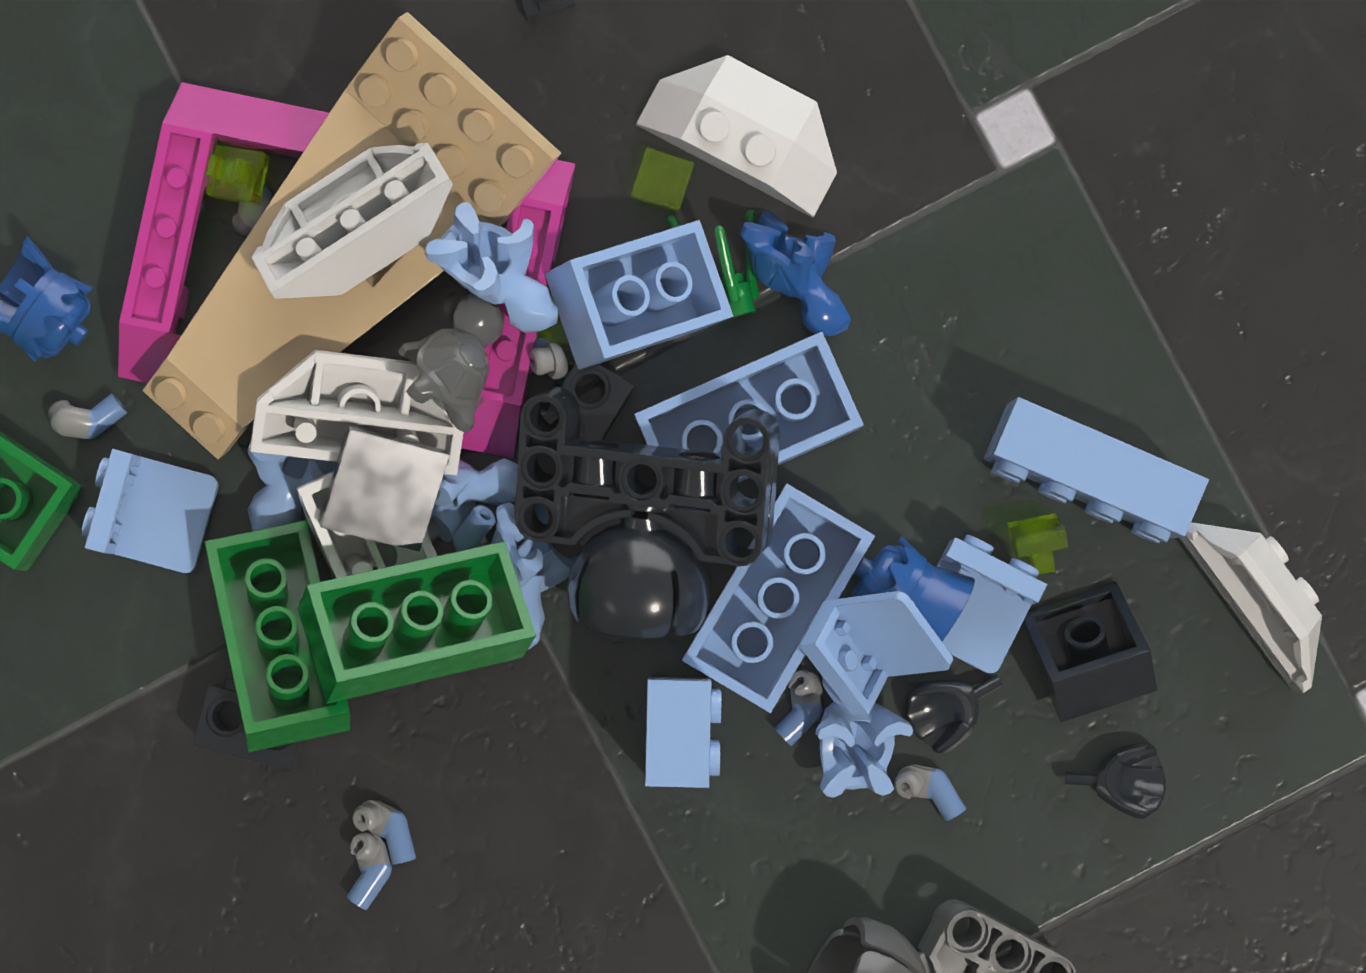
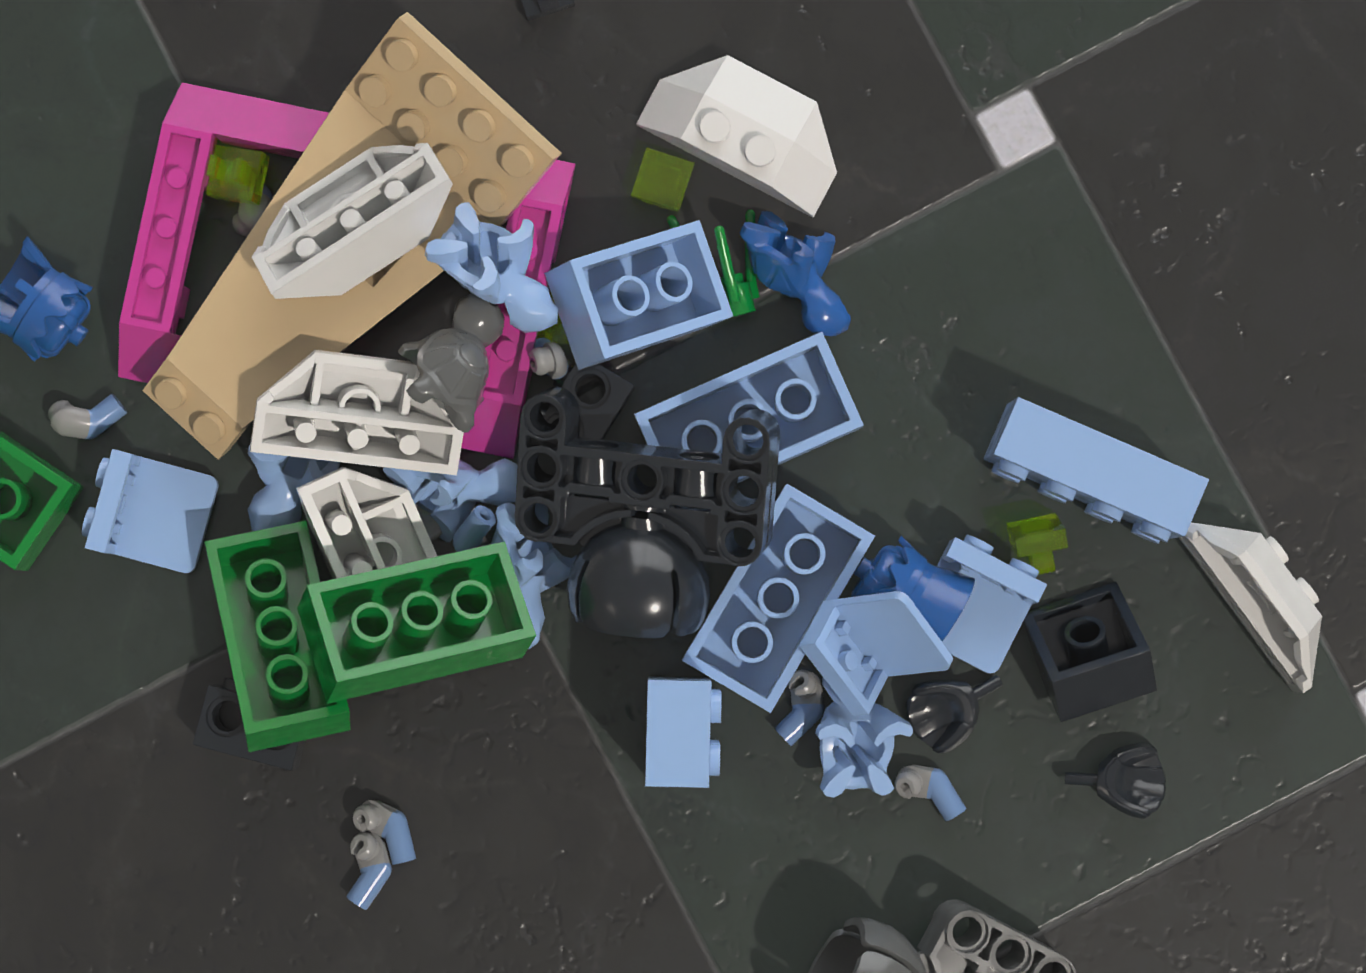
(383, 488): tile -> none

